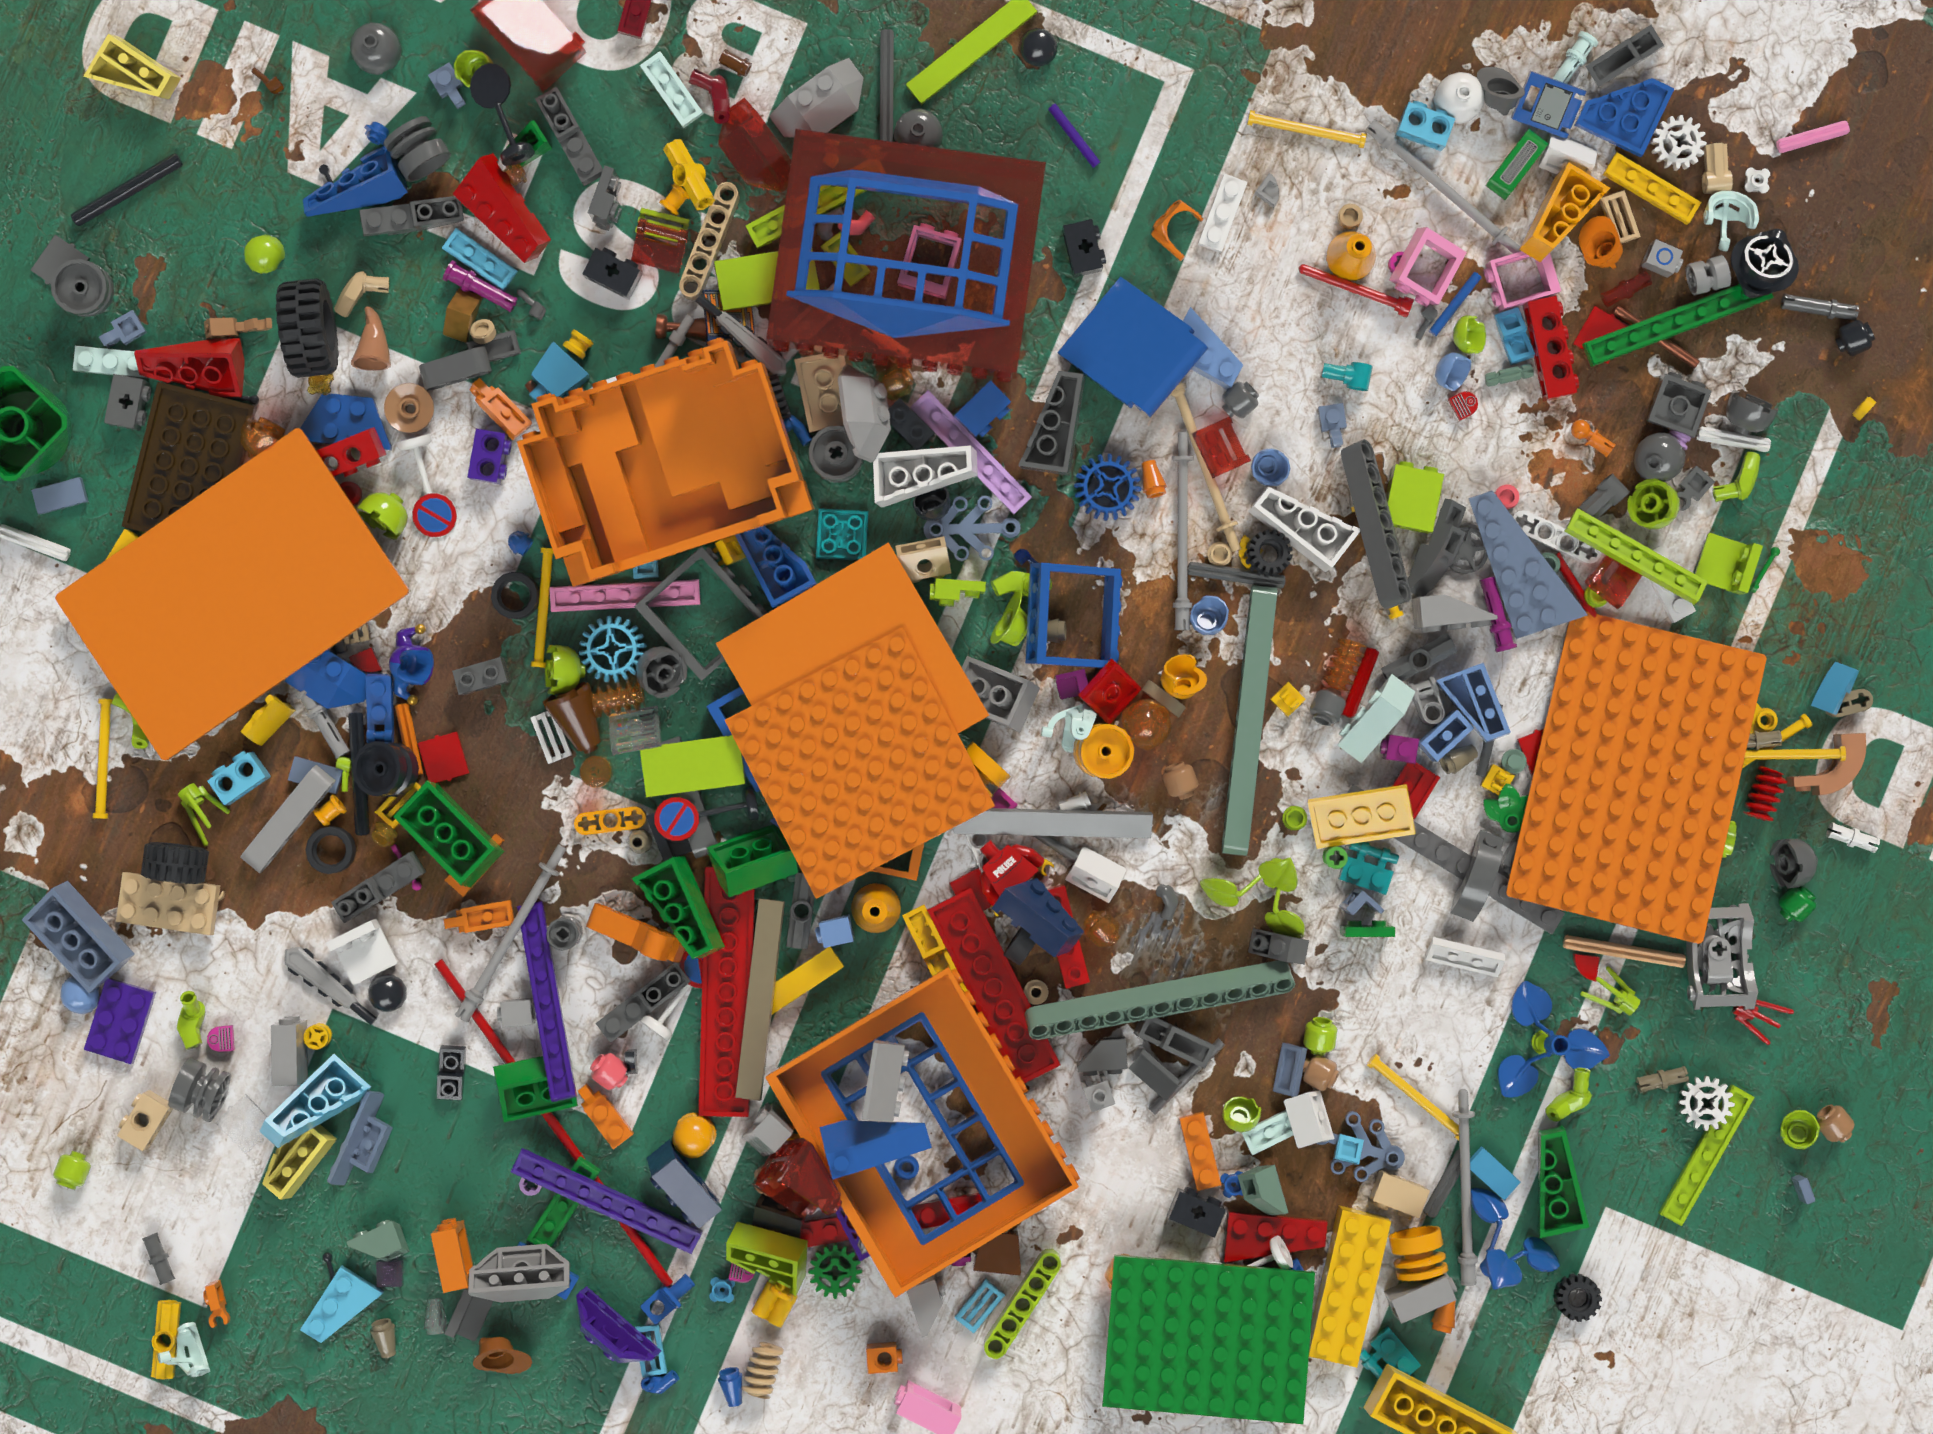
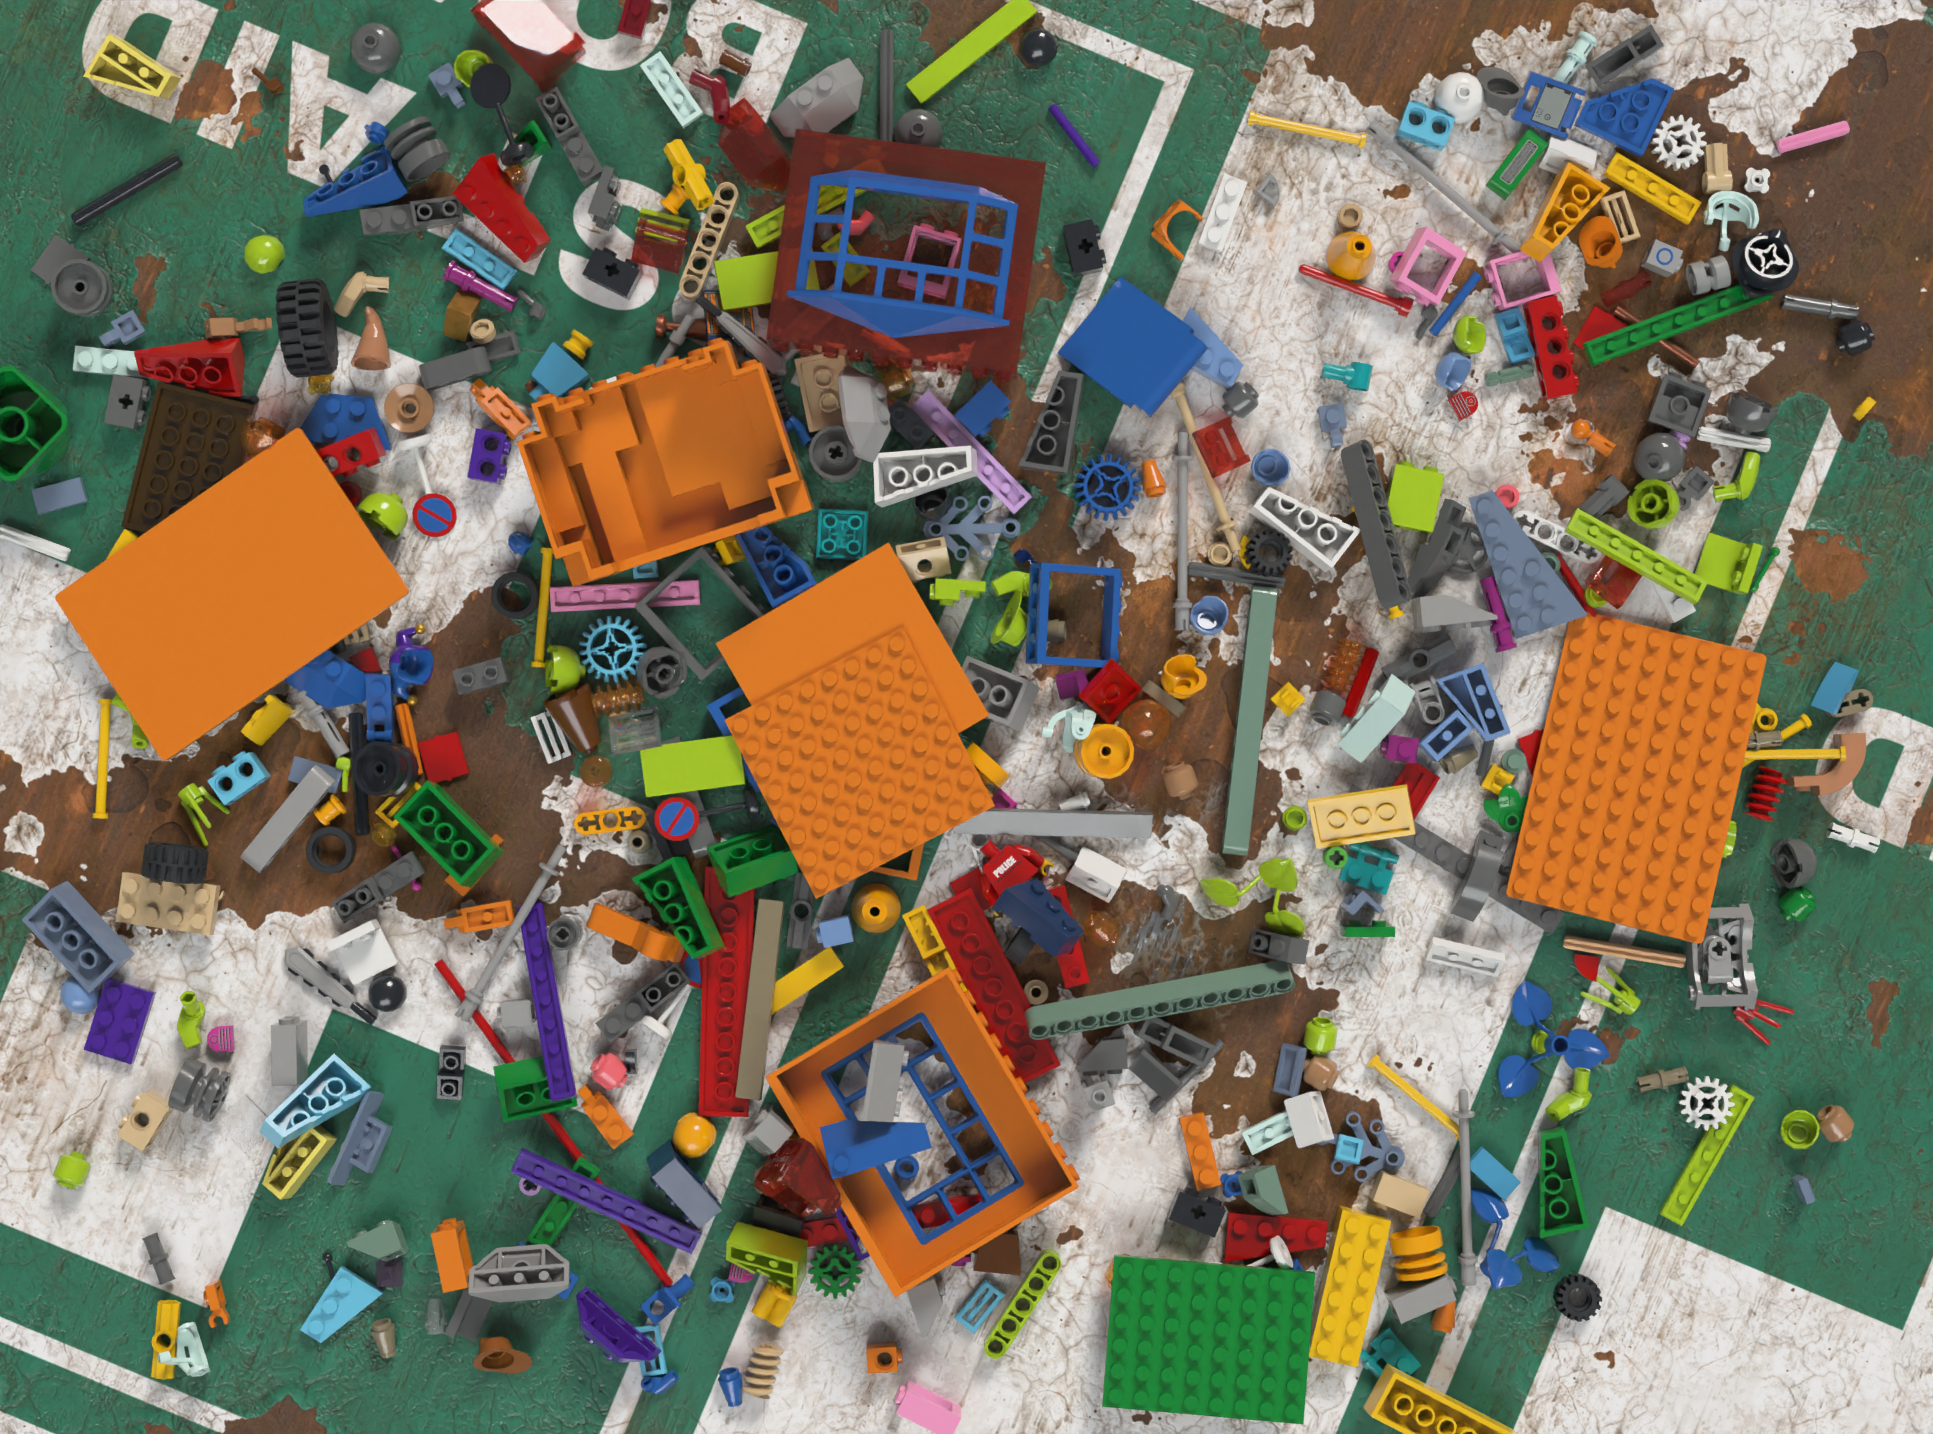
(313, 1038): yellow wheel -> none
(1241, 1114): lime hair -> none

